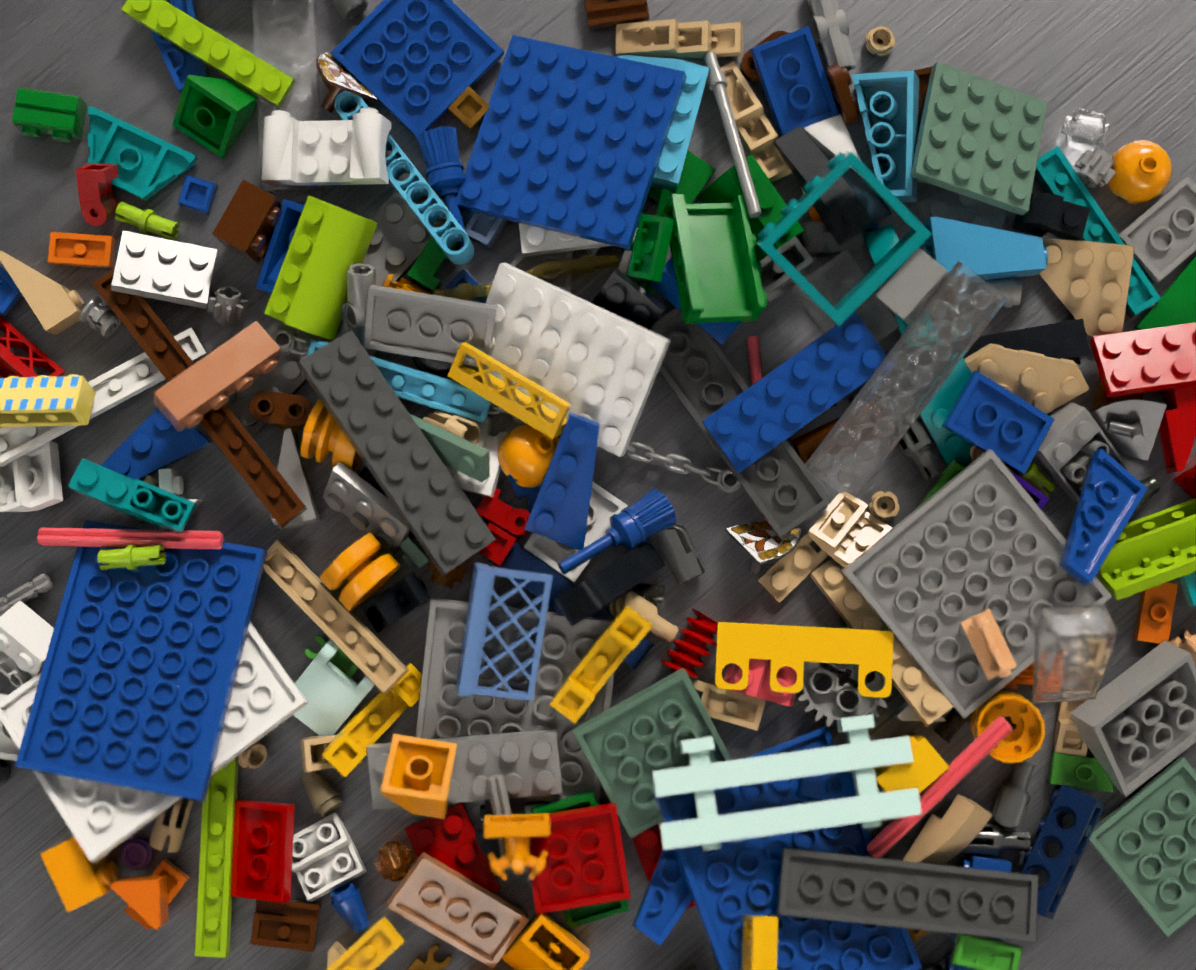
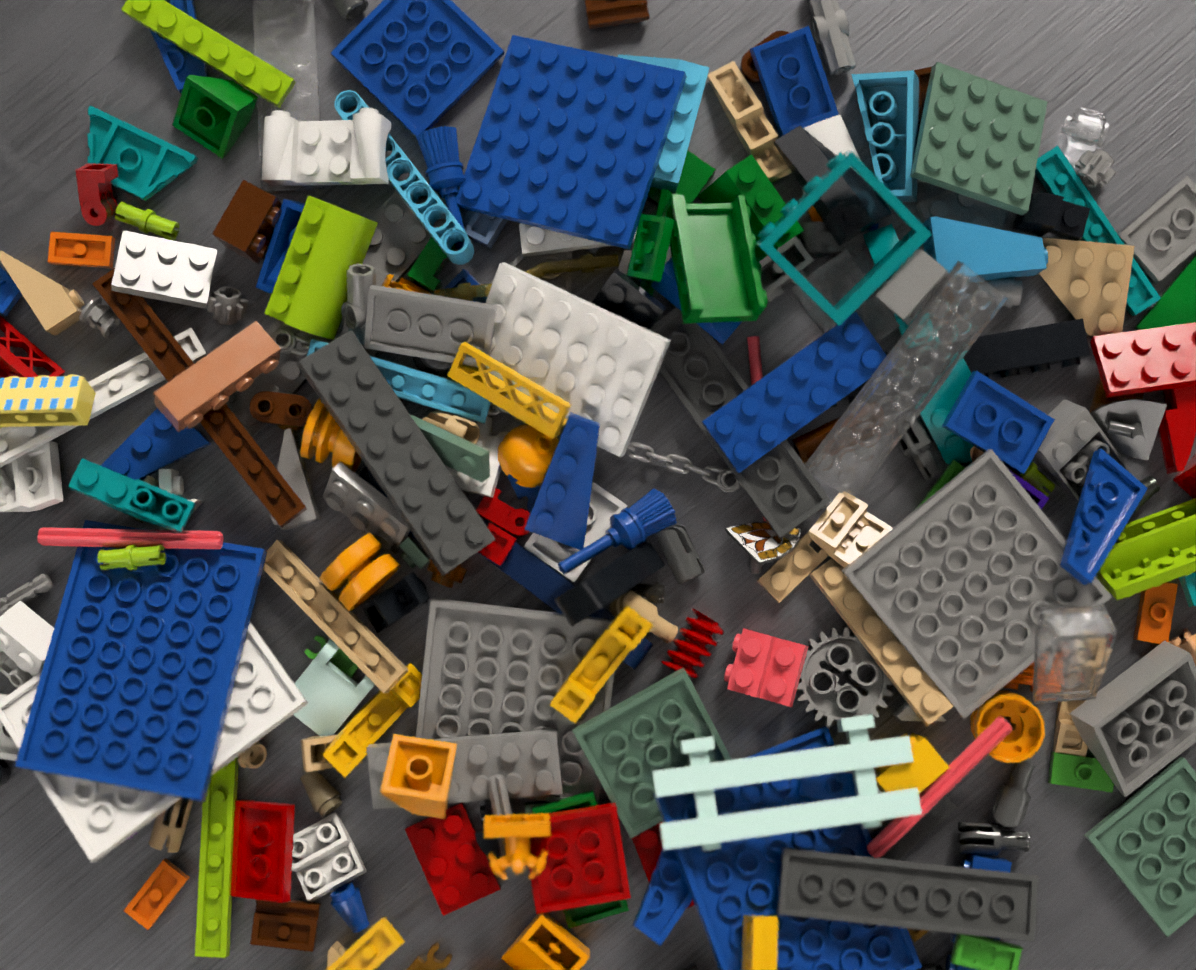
(49, 114): green brick -> none
(76, 876): light orange brick -> none
(136, 854): medium lavender plate -> none
(146, 896): orange slope -> none
(197, 194): blue tile -> none
(338, 80): shield -> none
(394, 860): clear orange gear -> none
(457, 910): medium nougat plate -> none
(469, 108): pearl gold plate -> none
(475, 631): medium blue fence -> none
(679, 40): tan slope -> none
(718, 83): light grey bar -> none
(730, 705): tan plate -> none
(801, 644): yellow piece -> none
(839, 84): reddish brown plate -> none
(885, 35): tan plate -> none
(890, 500): tan plate -> none
(947, 836): tan slope -> none
(951, 726): clear smoke pin -> none
(989, 645): light nougat hinge -> none
(1030, 375): tan plate -> none
(1072, 842): dark blue brick -> none
(1141, 171): light orange cylinder -> none

